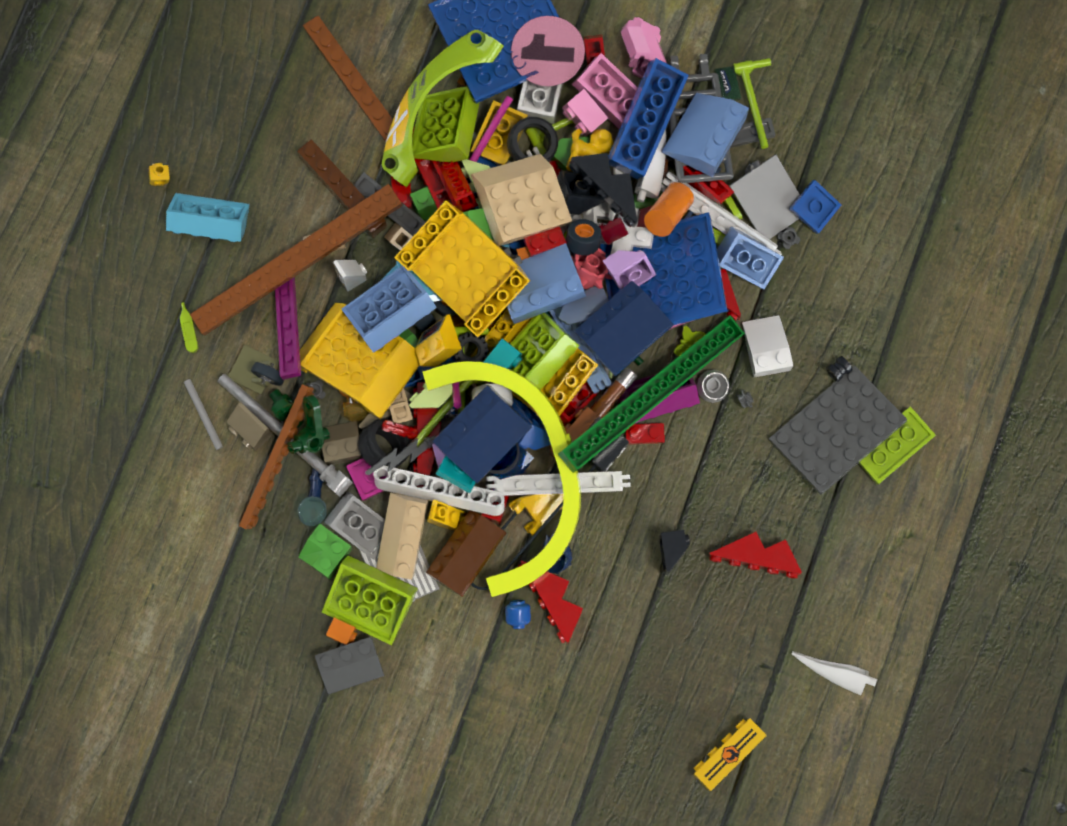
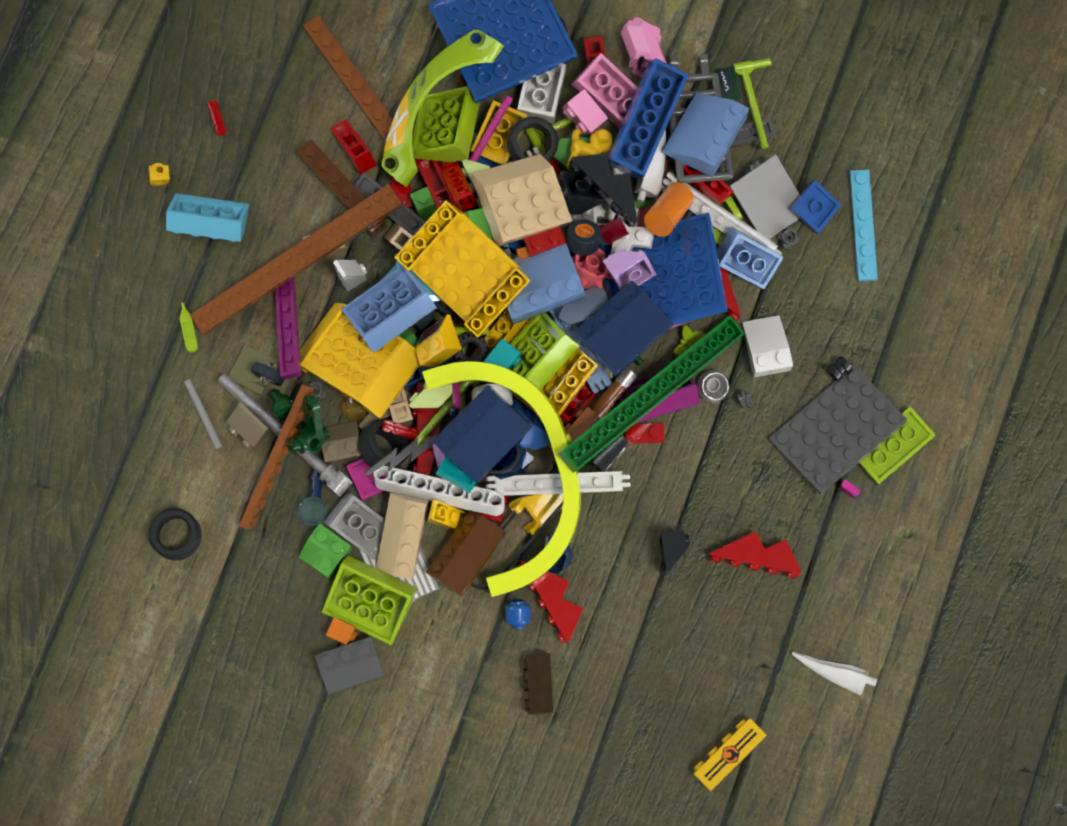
(157, 524): none -> black tyre
(216, 118): none -> red axle
(353, 146): none -> red slope
(538, 684): none -> dark brown brick
(548, 50): clear pink sticker -> none
(849, 489): none -> dark pink tile
(863, 225): none -> medium azure plate

